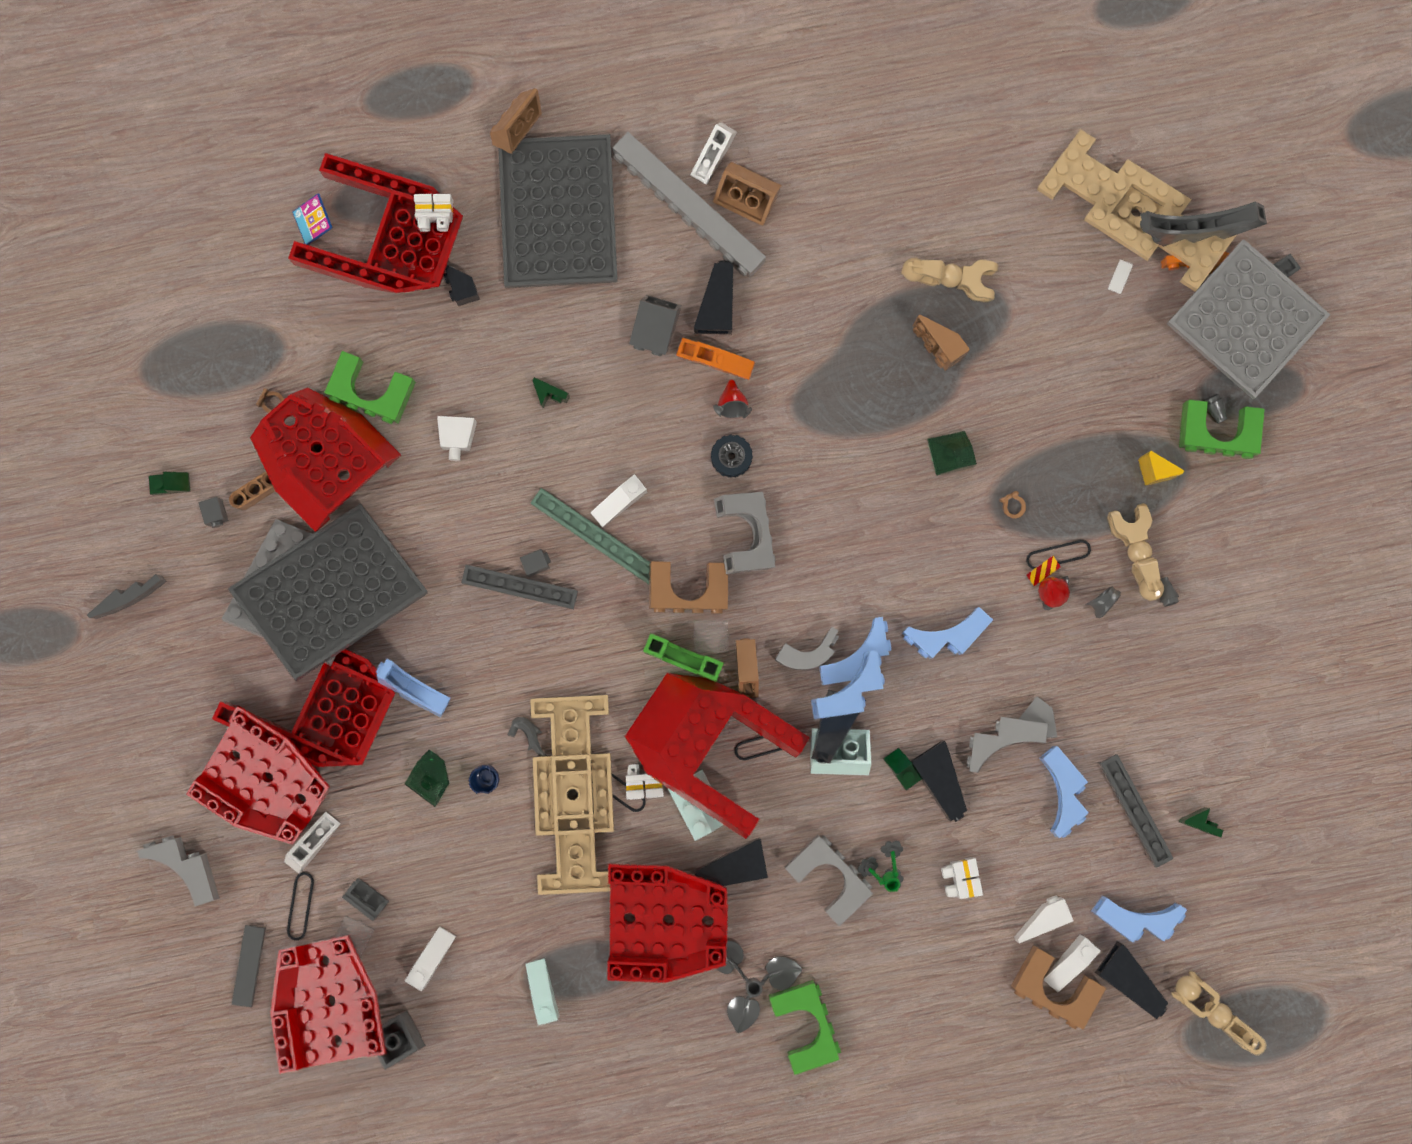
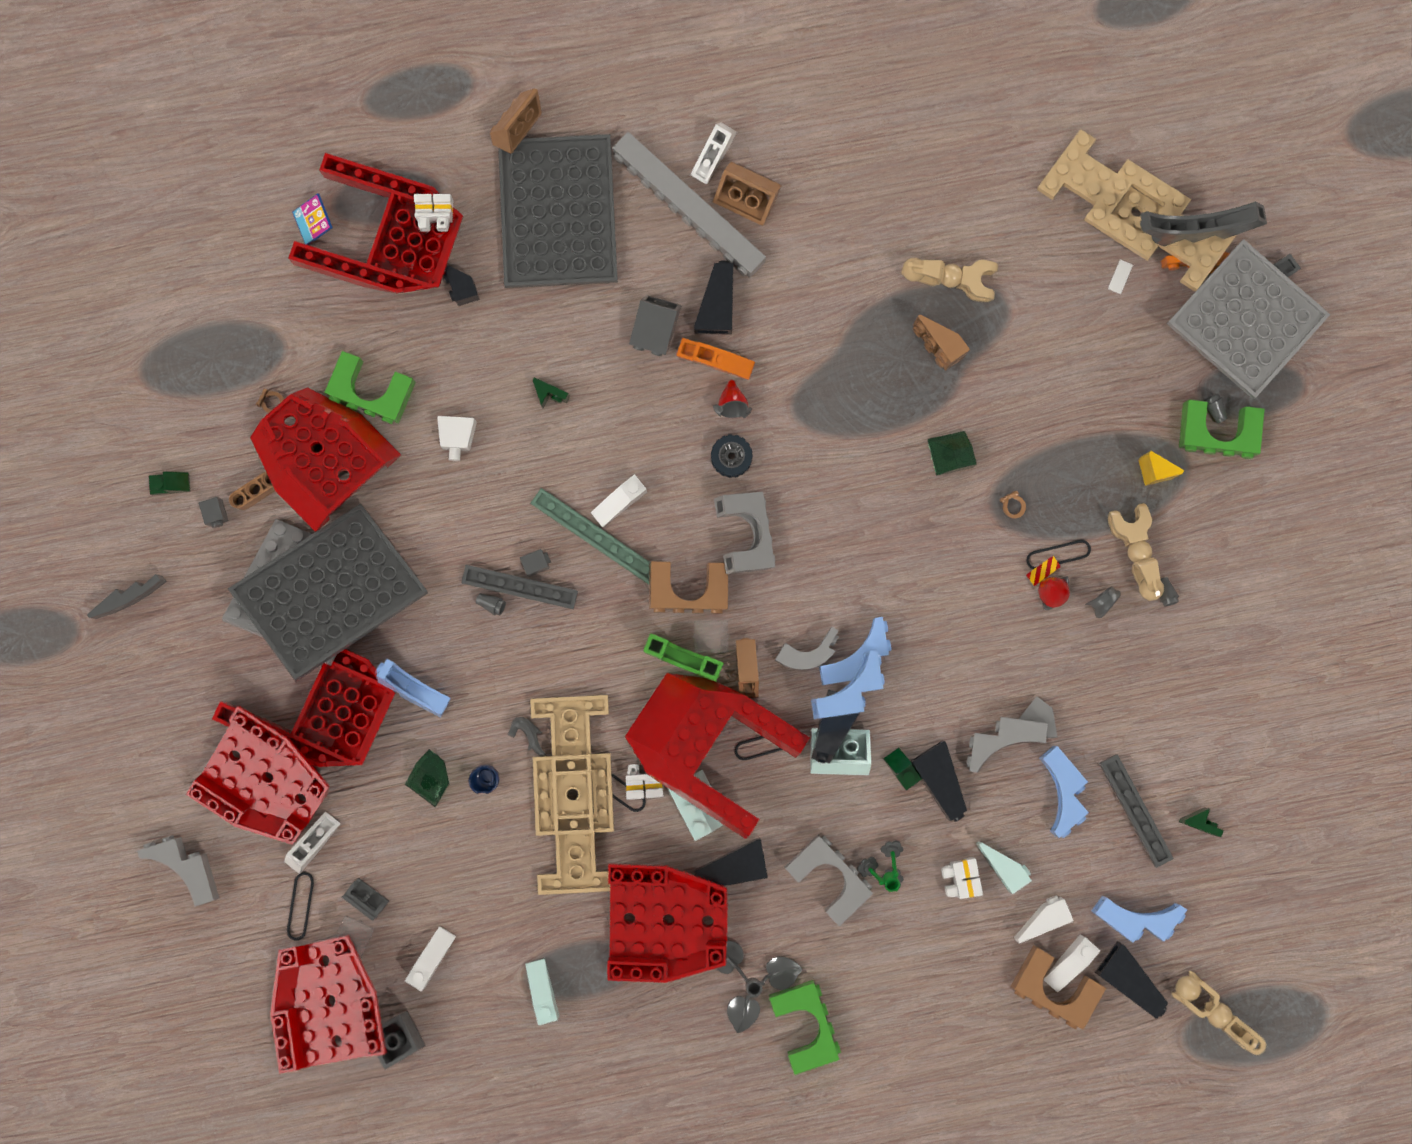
(248, 966): dark grey tile -> none
(492, 604): none -> dark grey cone
(958, 637): light blue arch -> none
(1009, 872): none -> light aqua slope

